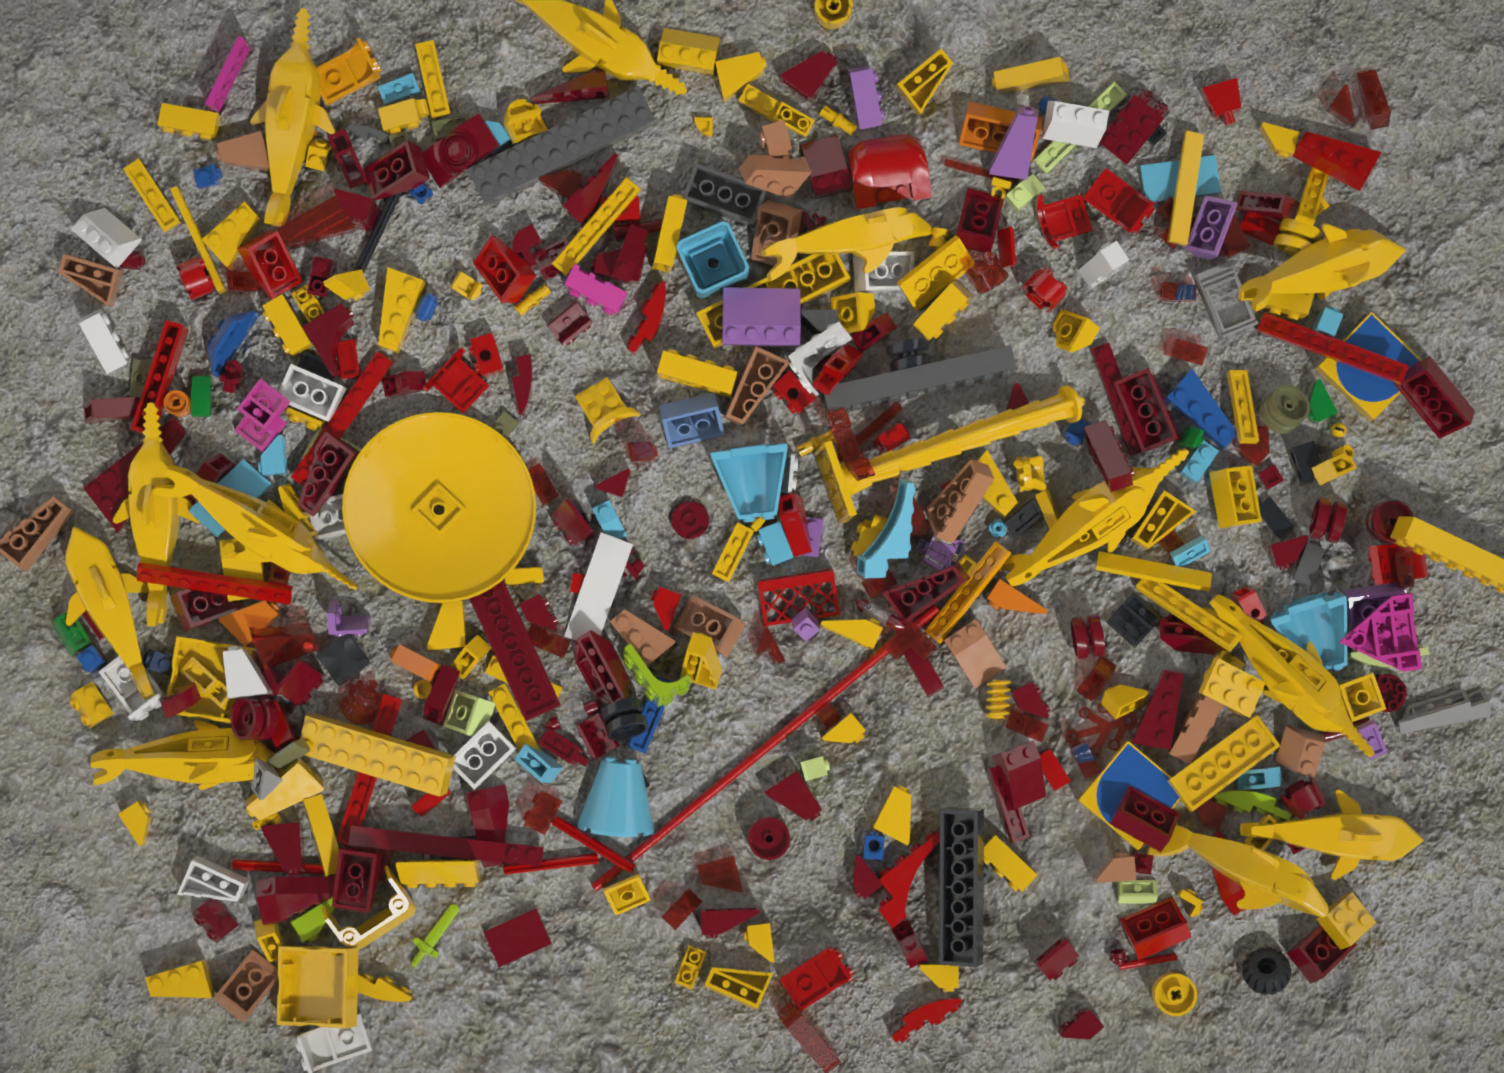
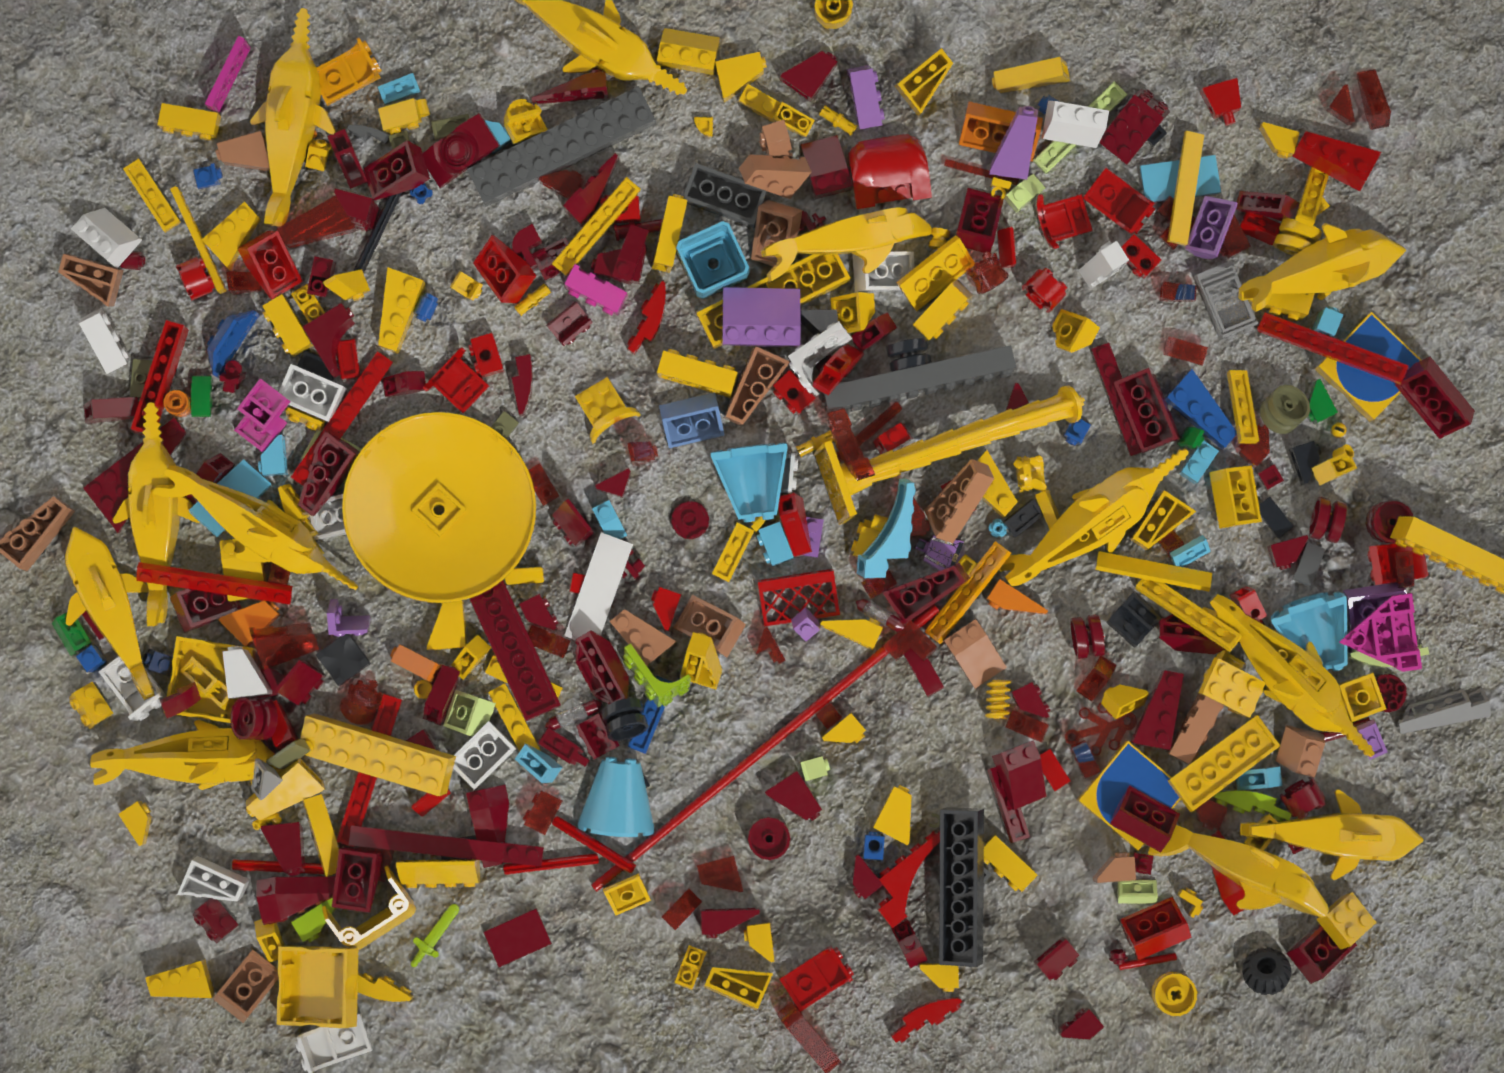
(432, 79): yellow plate -> none
(1108, 456): dark red wedge -> none
(1143, 252): none -> red brick

